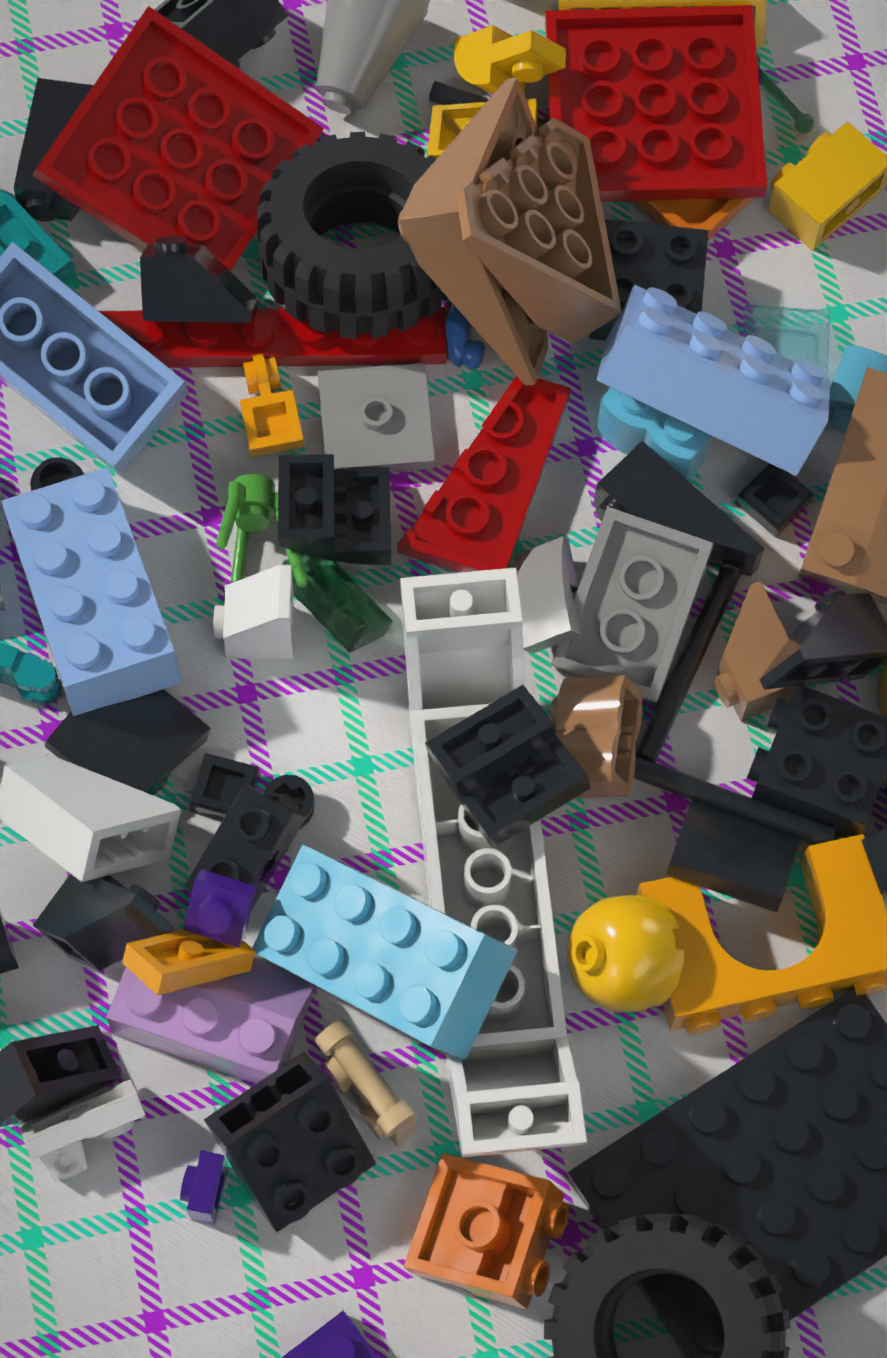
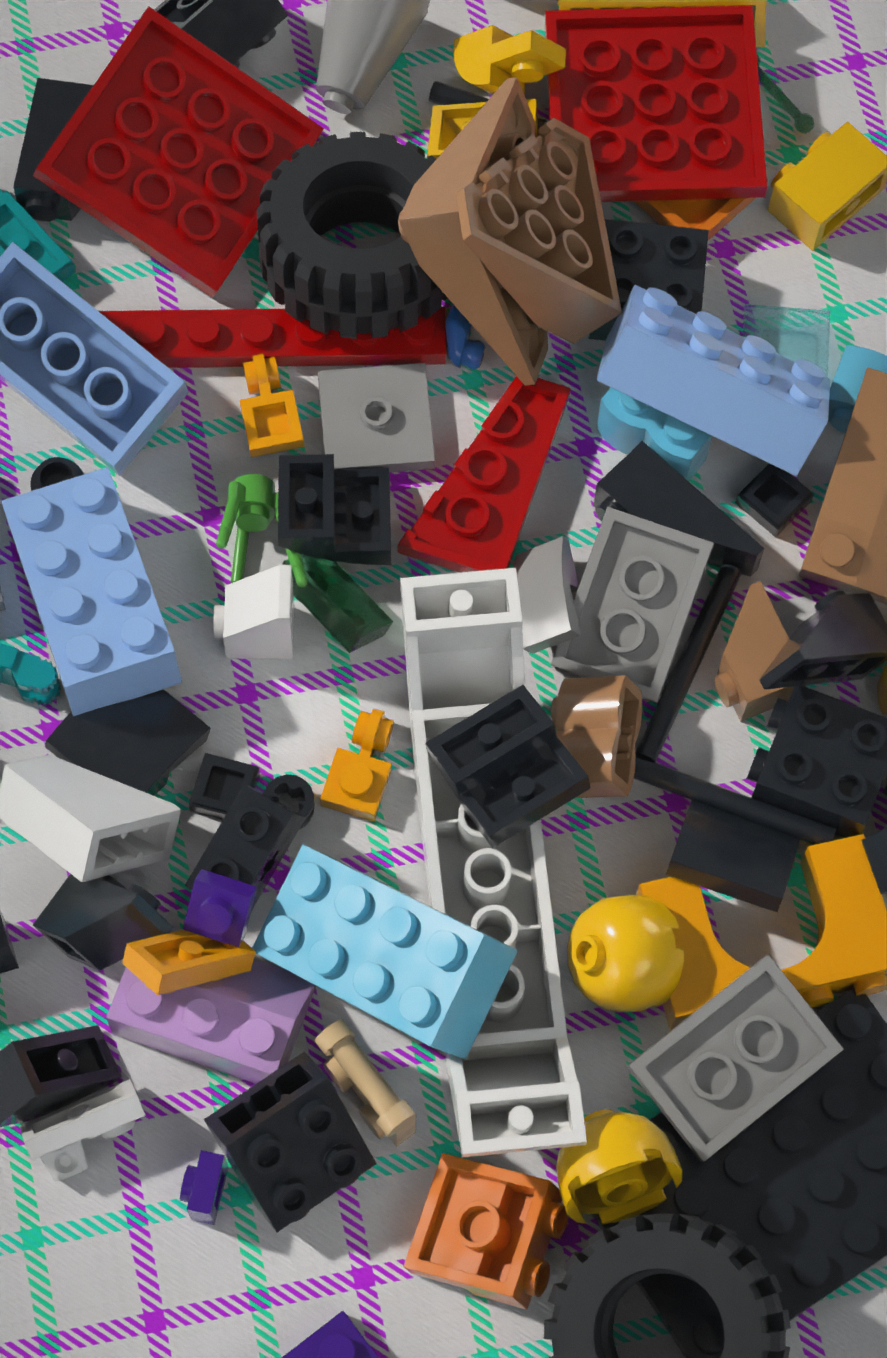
(191, 285): black slope -> none
(358, 780): none -> light orange plate
(618, 1168): none -> yellow cylinder
(734, 1058): none -> light grey plate

